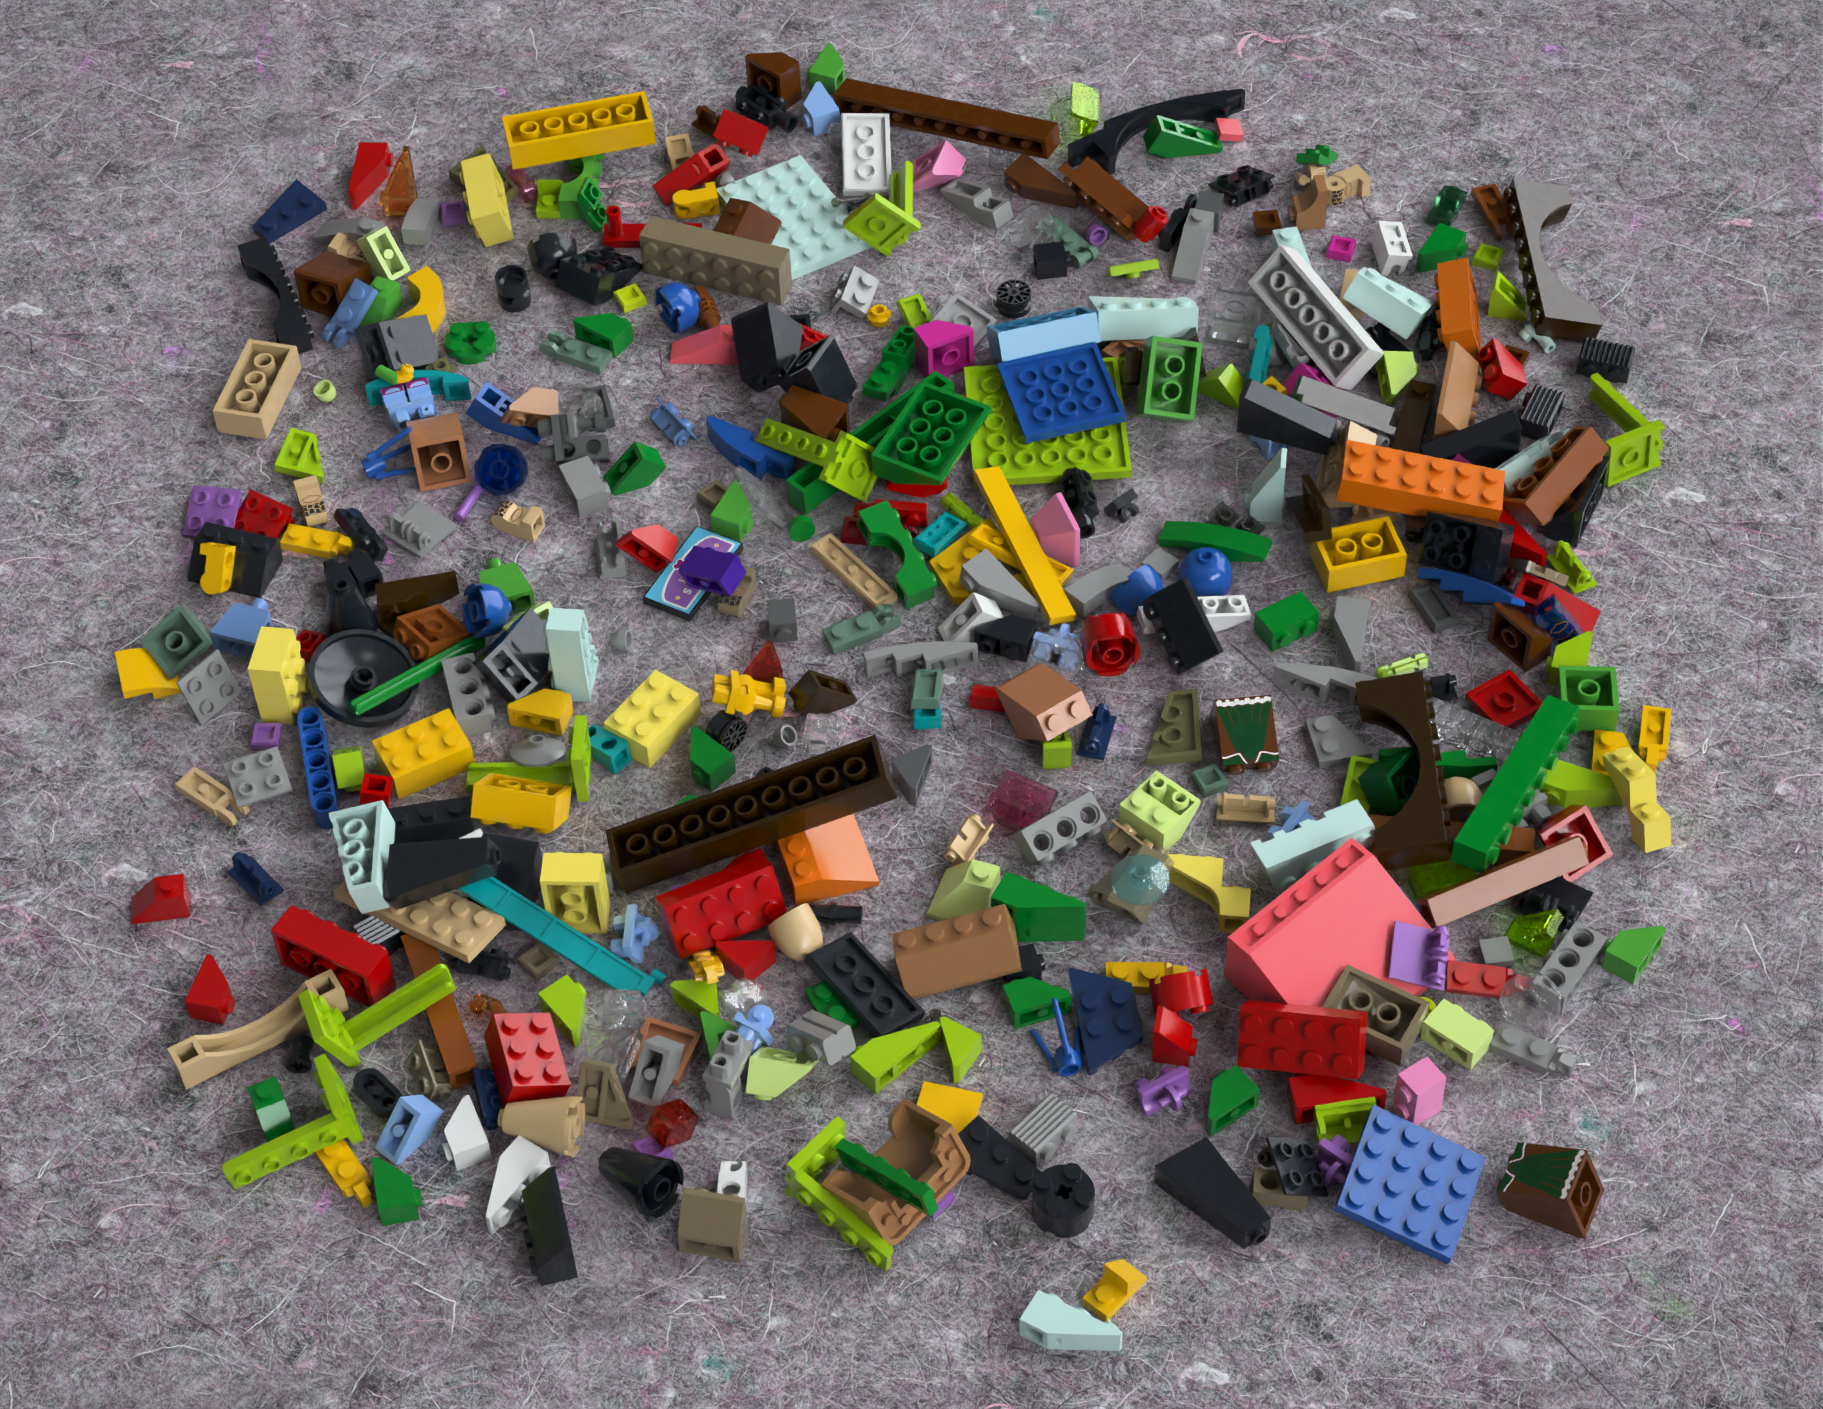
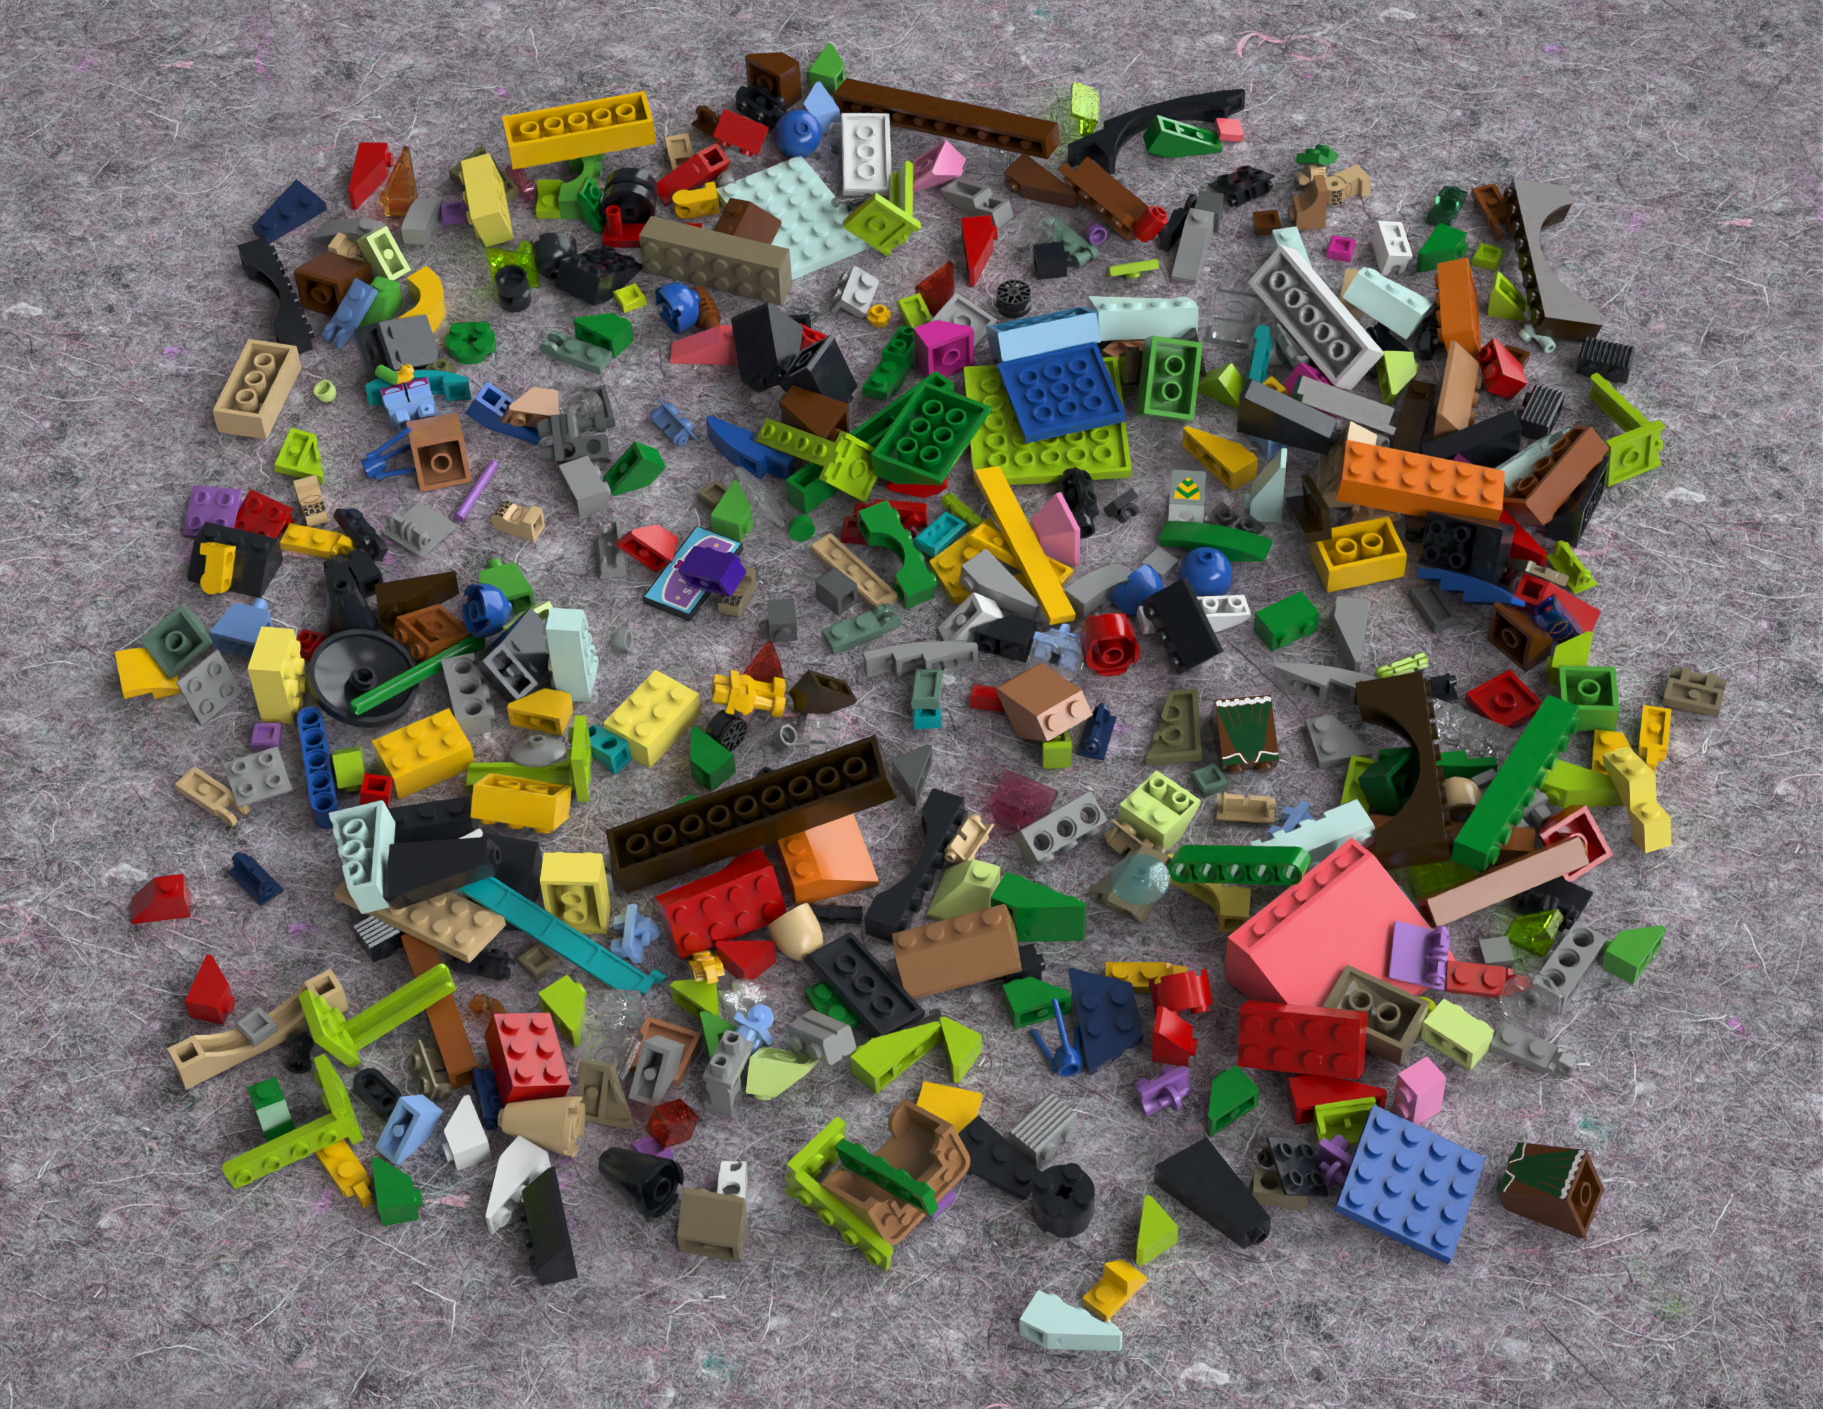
(256, 1026): none -> light grey tile
(320, 945): red brick -> none
(501, 469): clear blue cylinder -> none
(522, 257): none -> clear neon green hinge
(633, 193): none -> black wheel
(797, 133): none -> blue cylinder
(836, 591): none -> dark grey brick
(894, 908): none -> black arch
(937, 288): none -> clear red slope
(978, 244): none -> red slope
(1156, 1232): none -> lime slope
(1187, 496): none -> piece
(1222, 457): none -> yellow slope
(1239, 864): none -> green beam
(1694, 691): none -> dark tan plate

